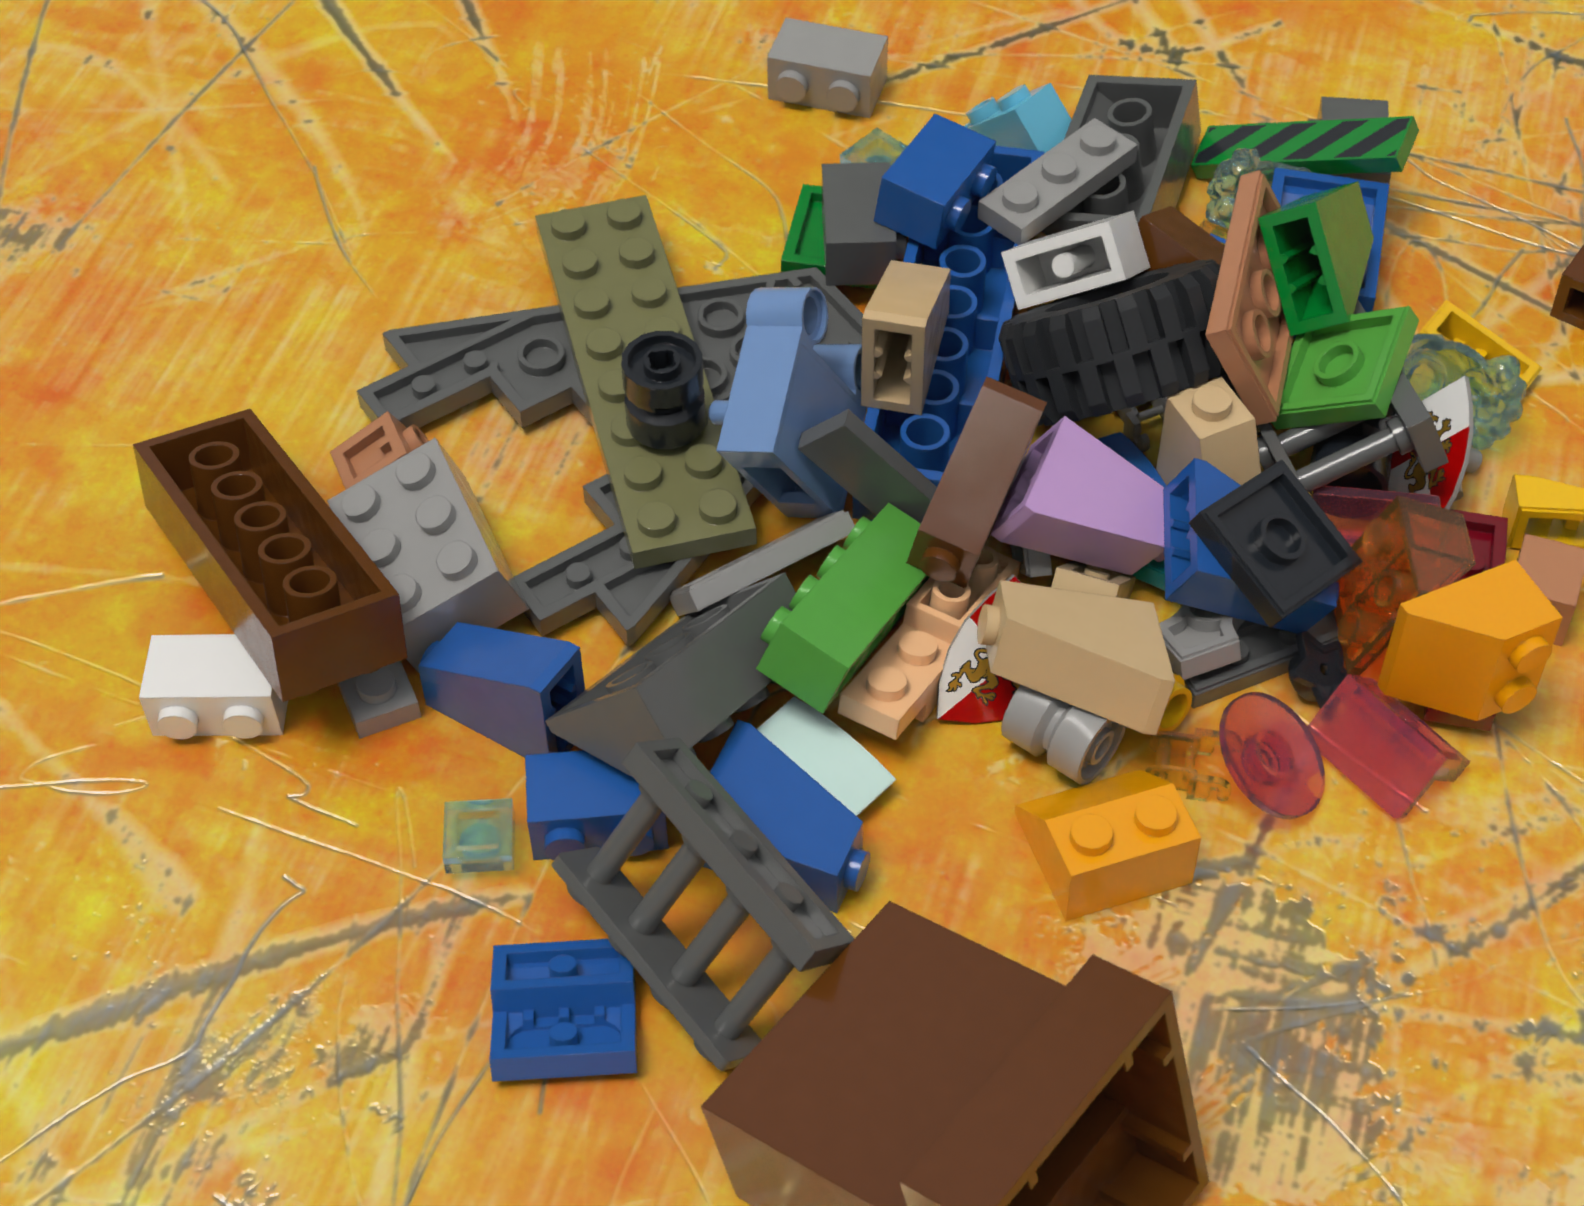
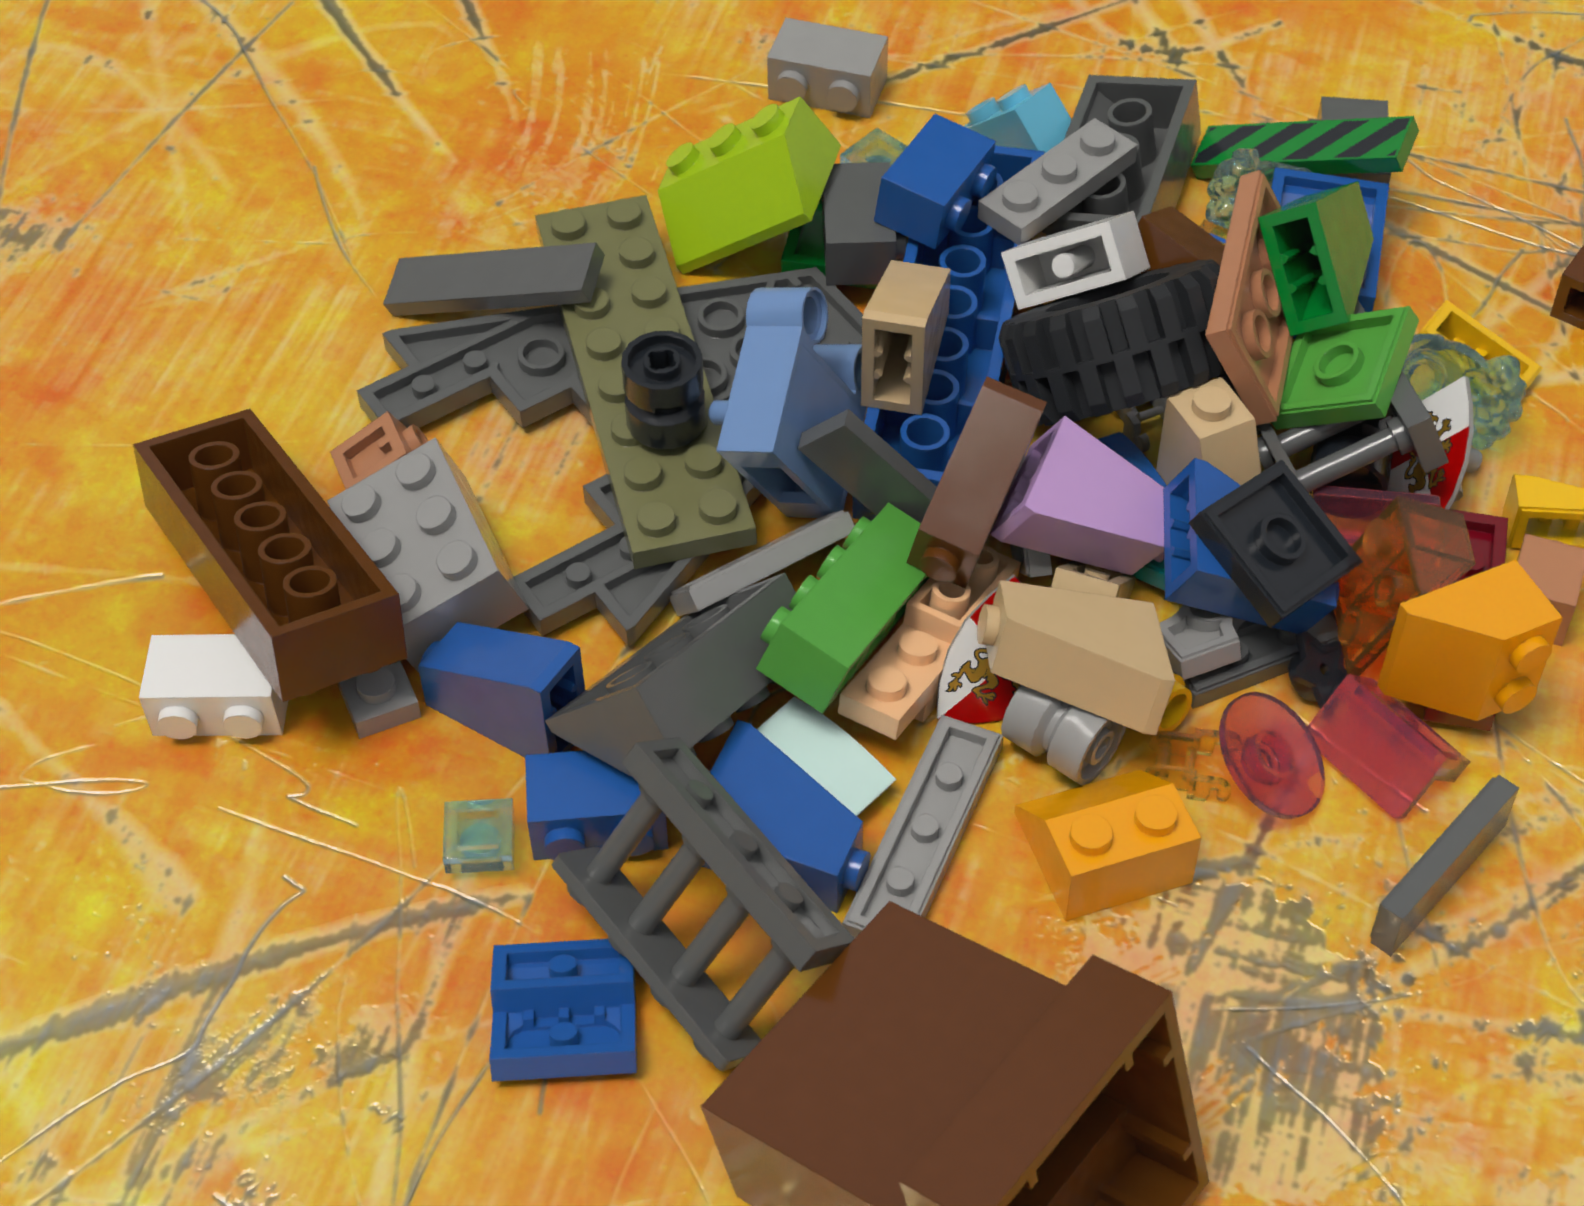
(495, 279): none -> dark grey tile
(746, 183): none -> lime slope
(927, 822): none -> light grey tile
(1443, 864): none -> dark grey tile

